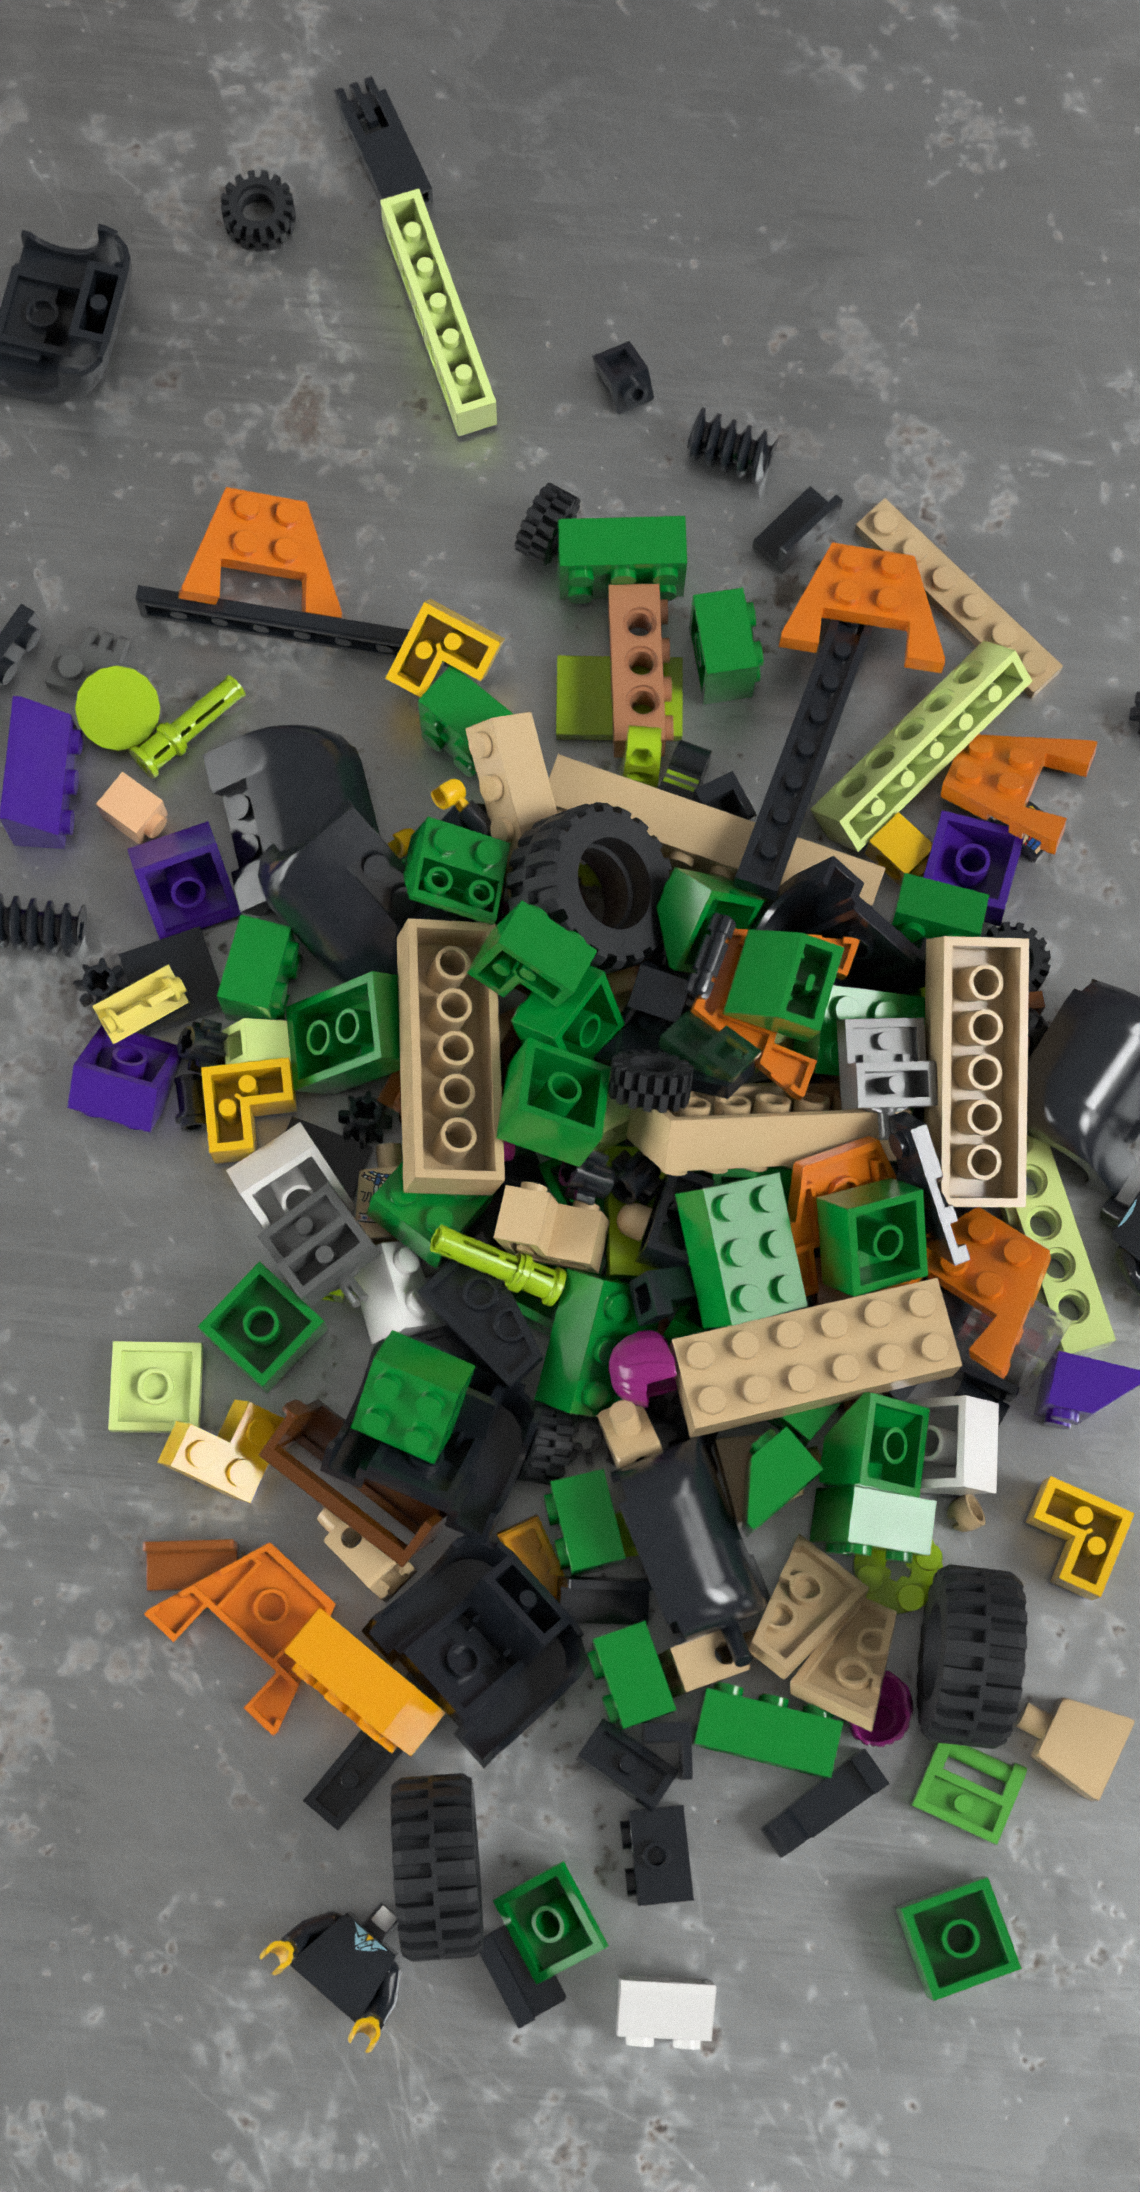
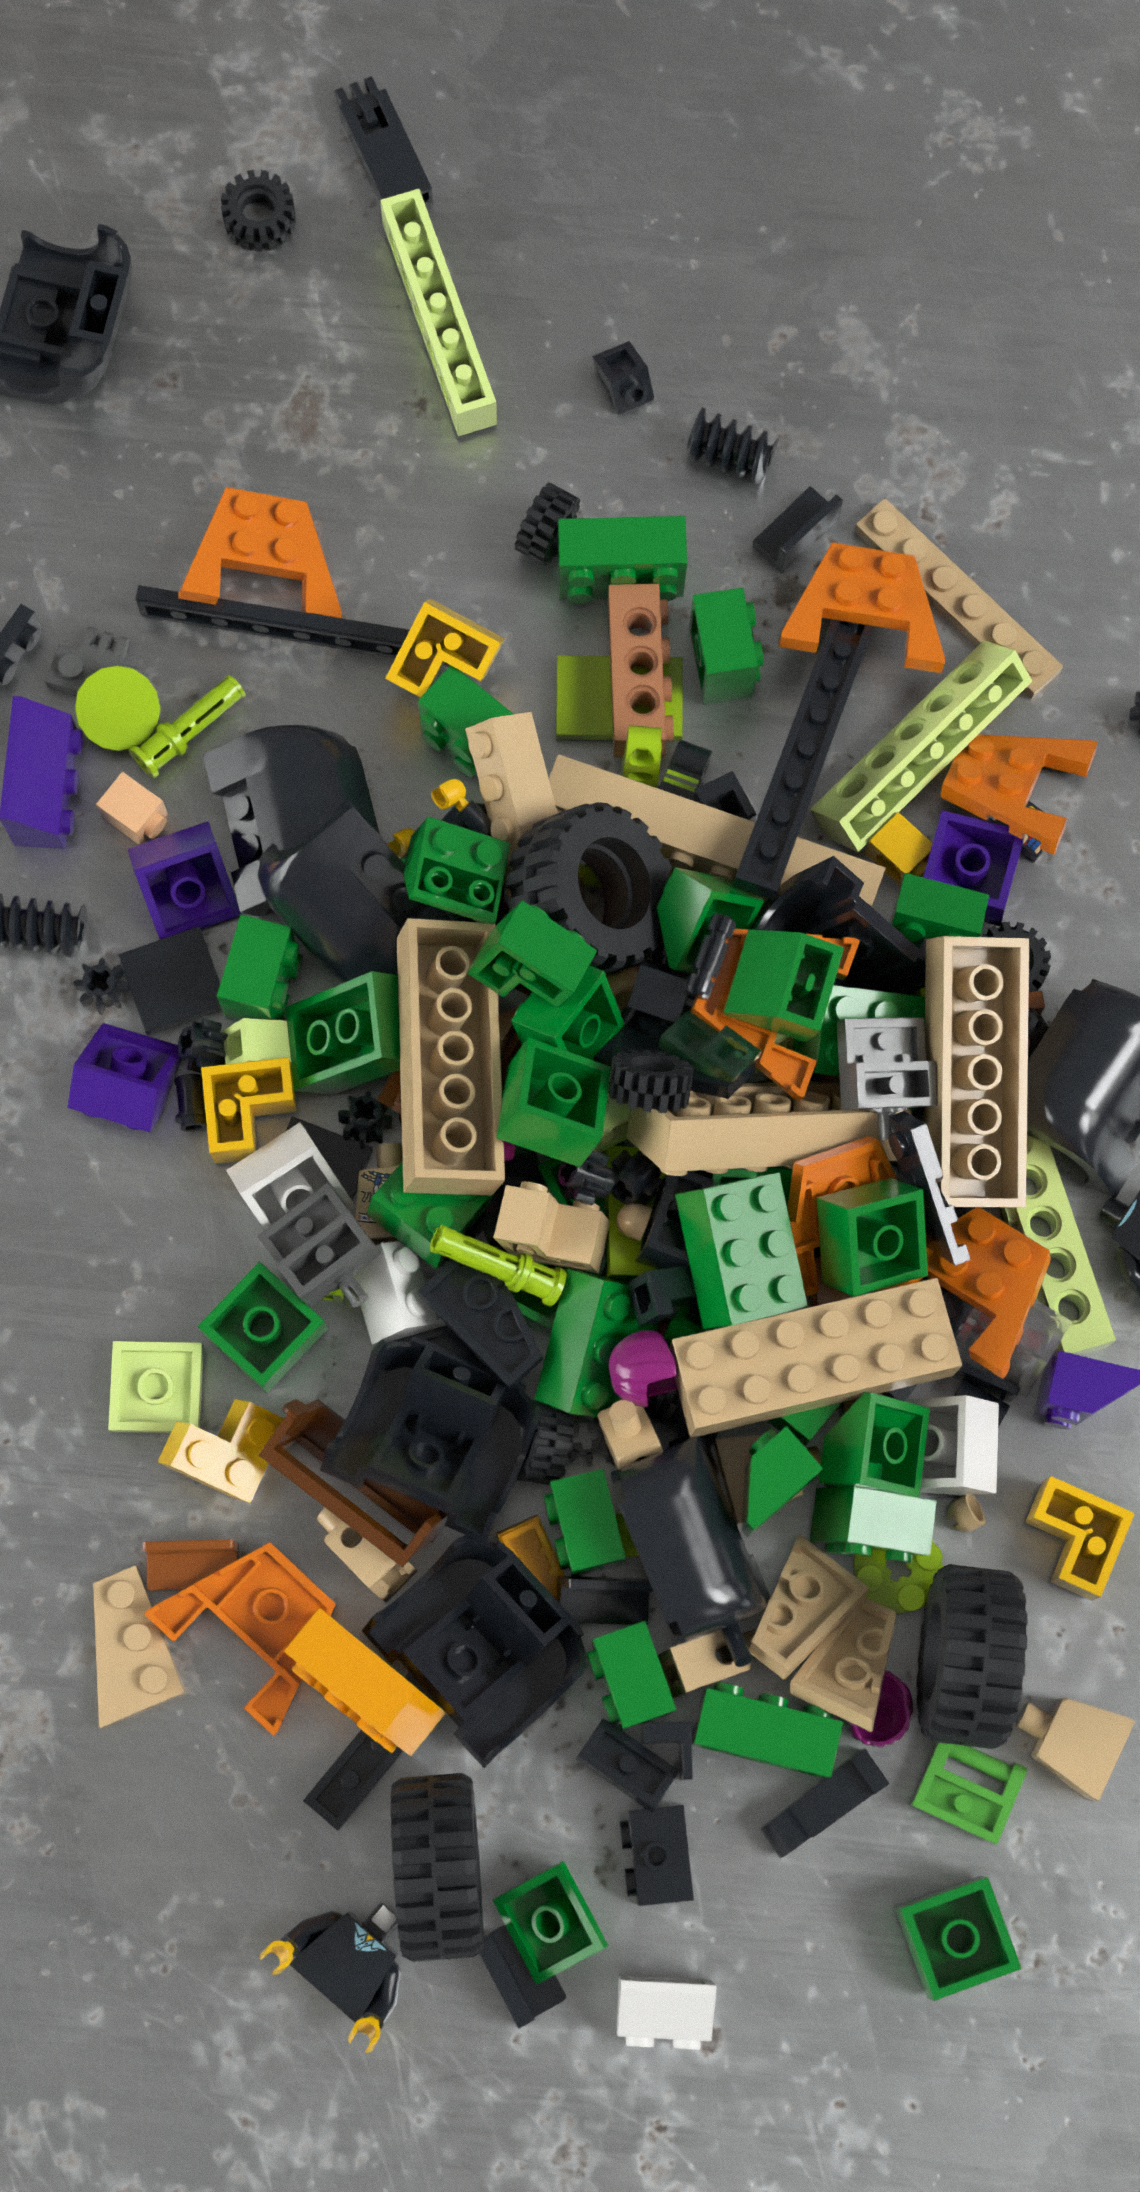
(131, 1651): none -> tan wing
(141, 1003): light yellow hinge -> none
(412, 1396): green brick -> none

